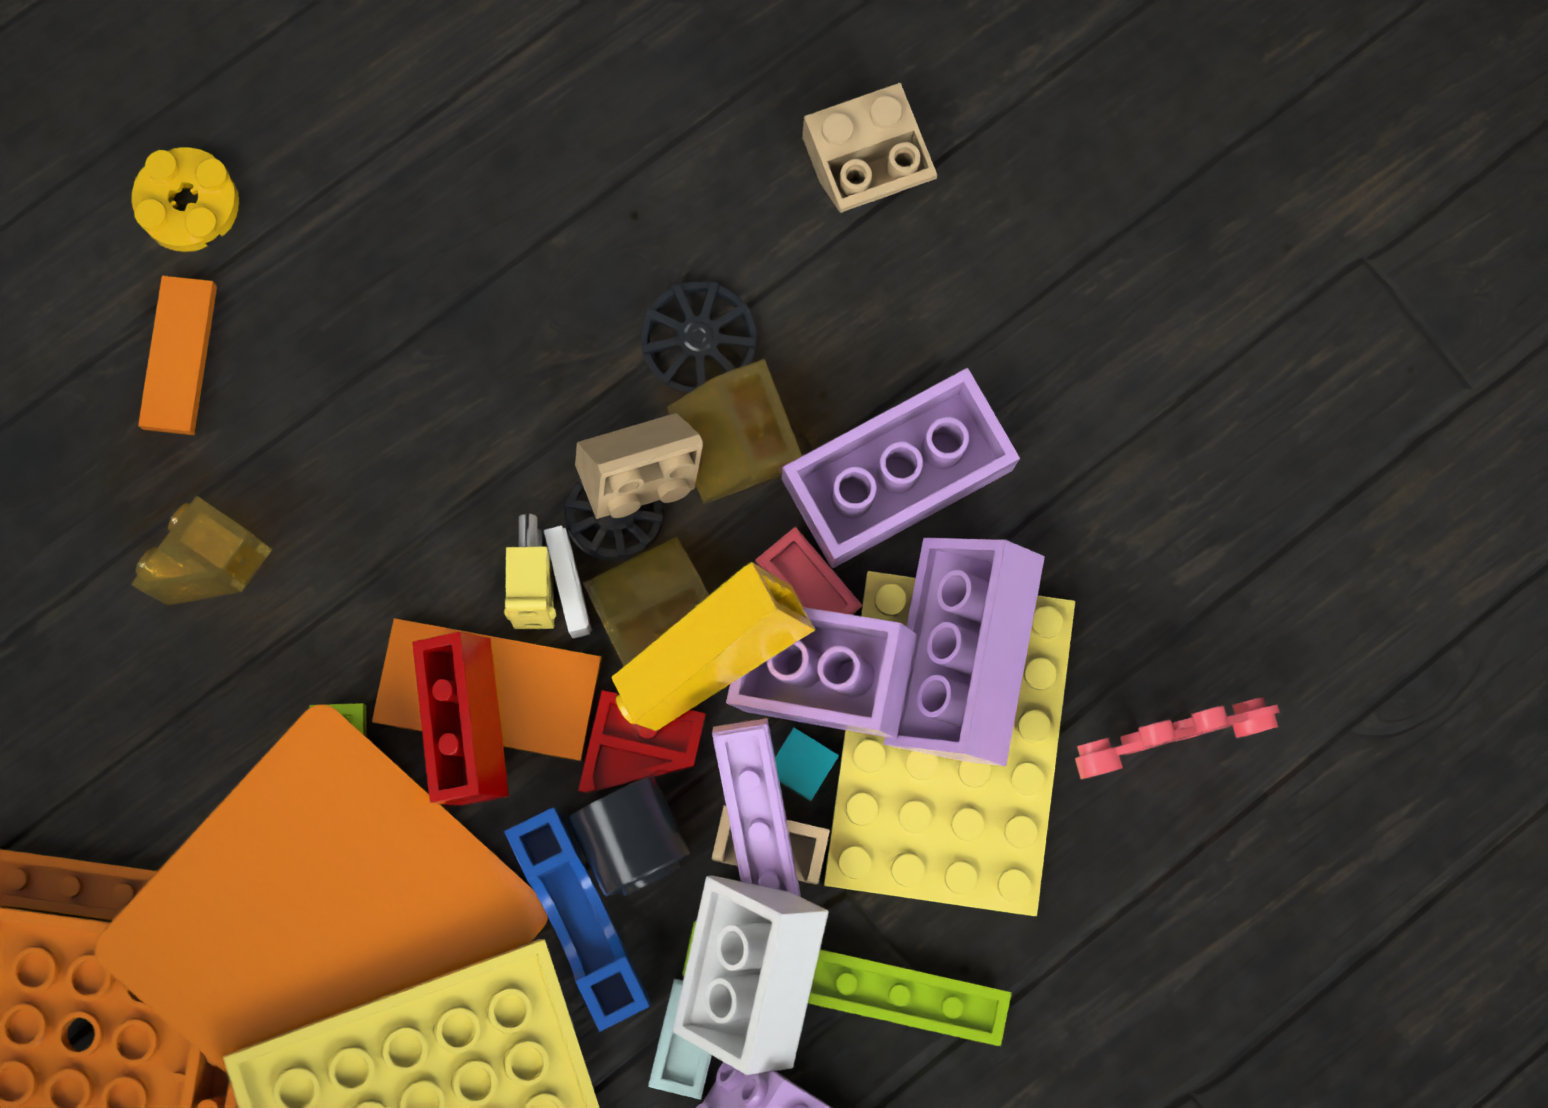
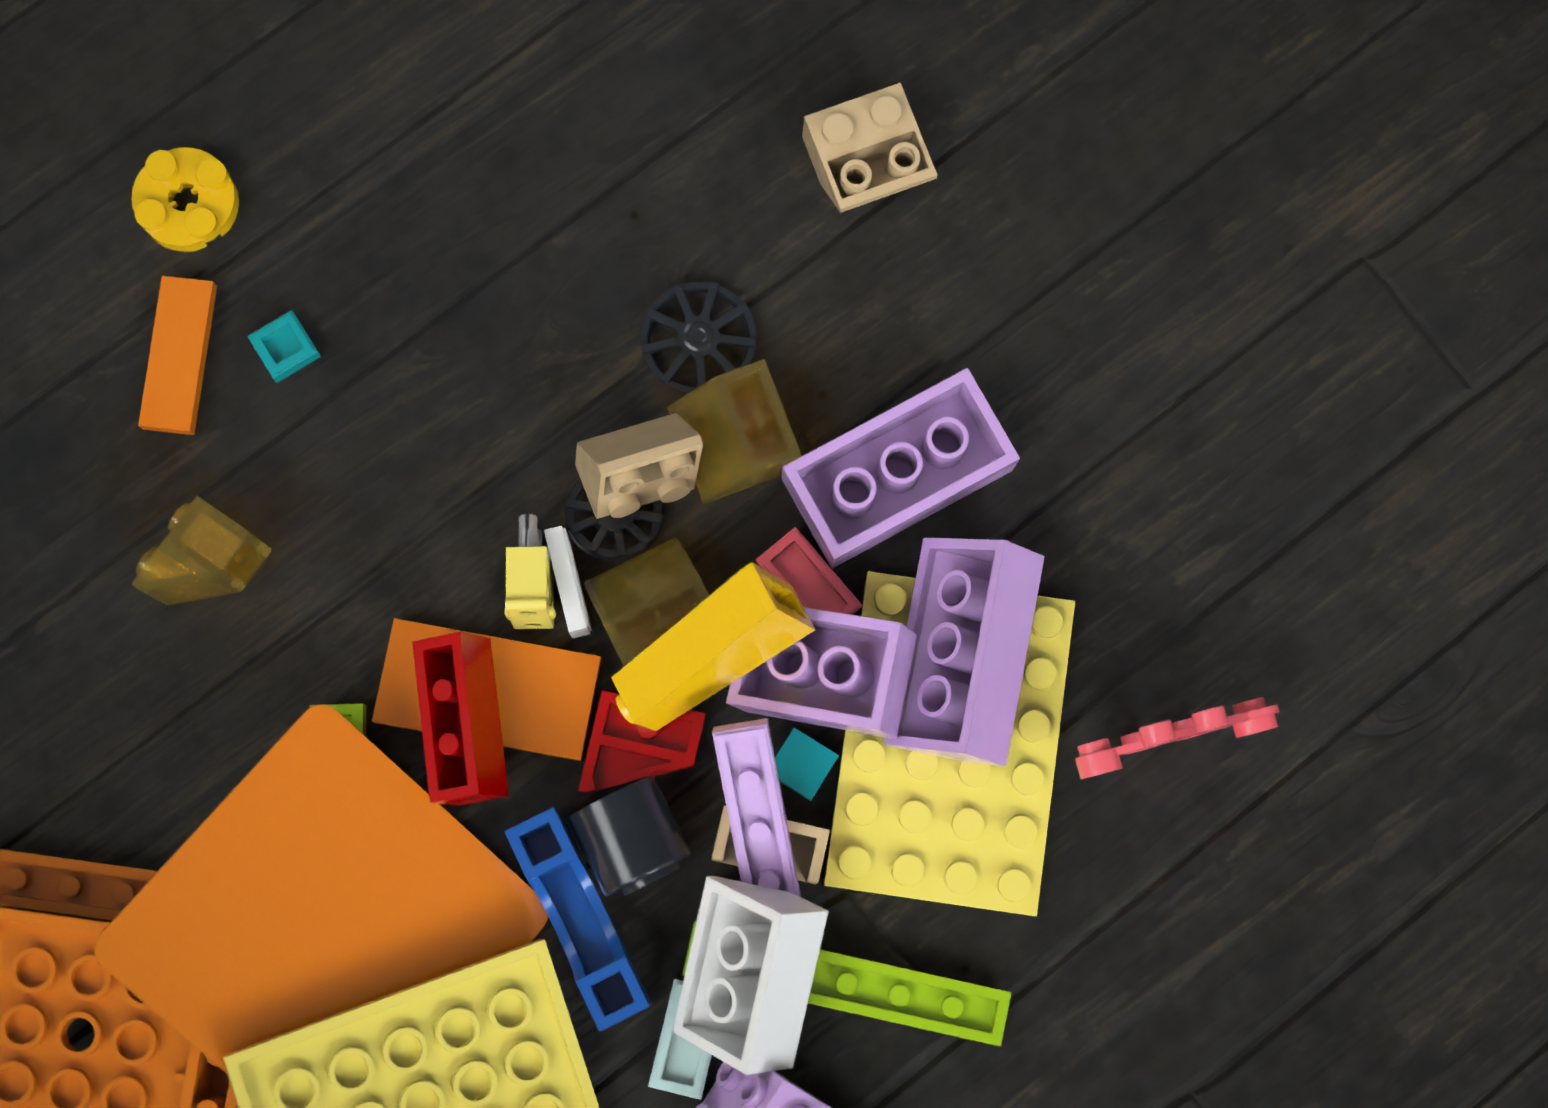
(284, 346): none -> teal tile

